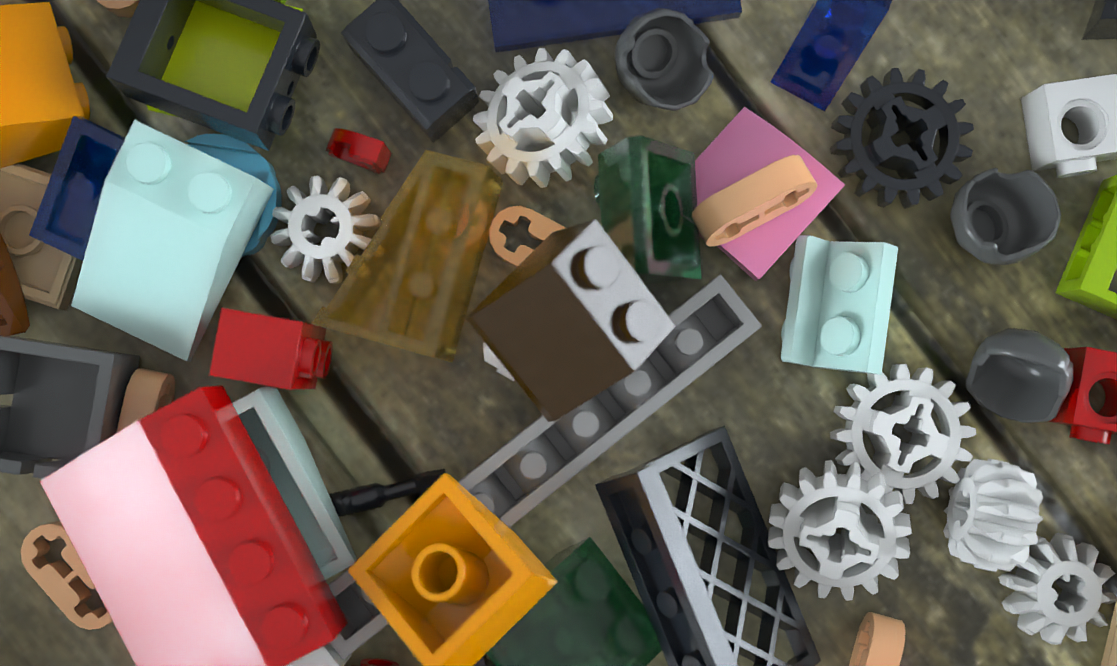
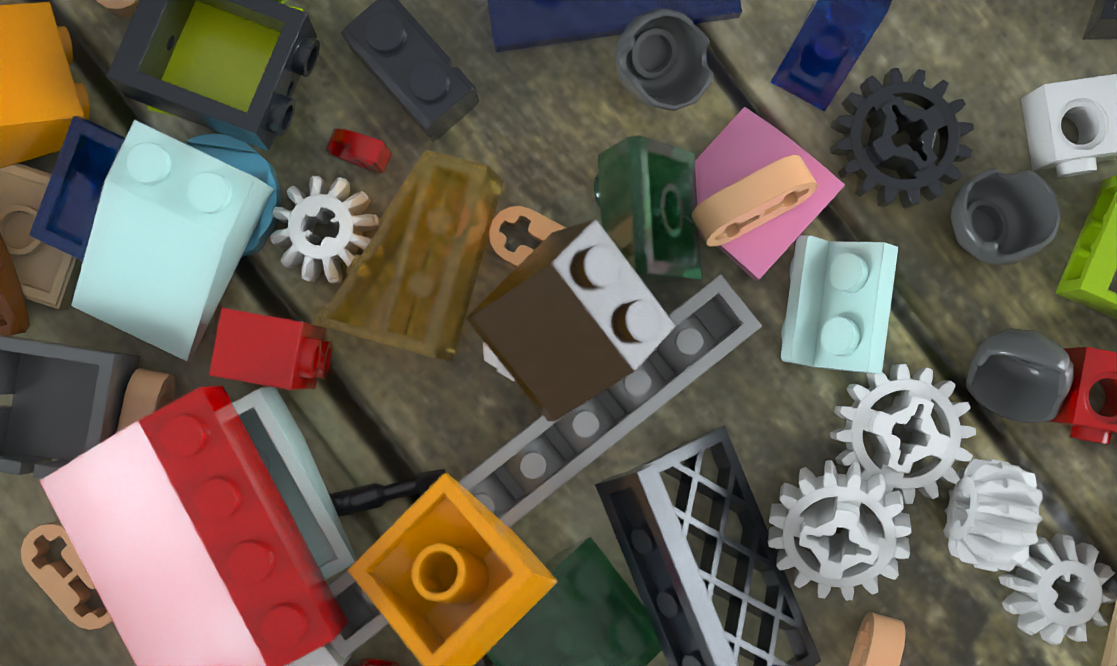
(543, 117): white gear -> none

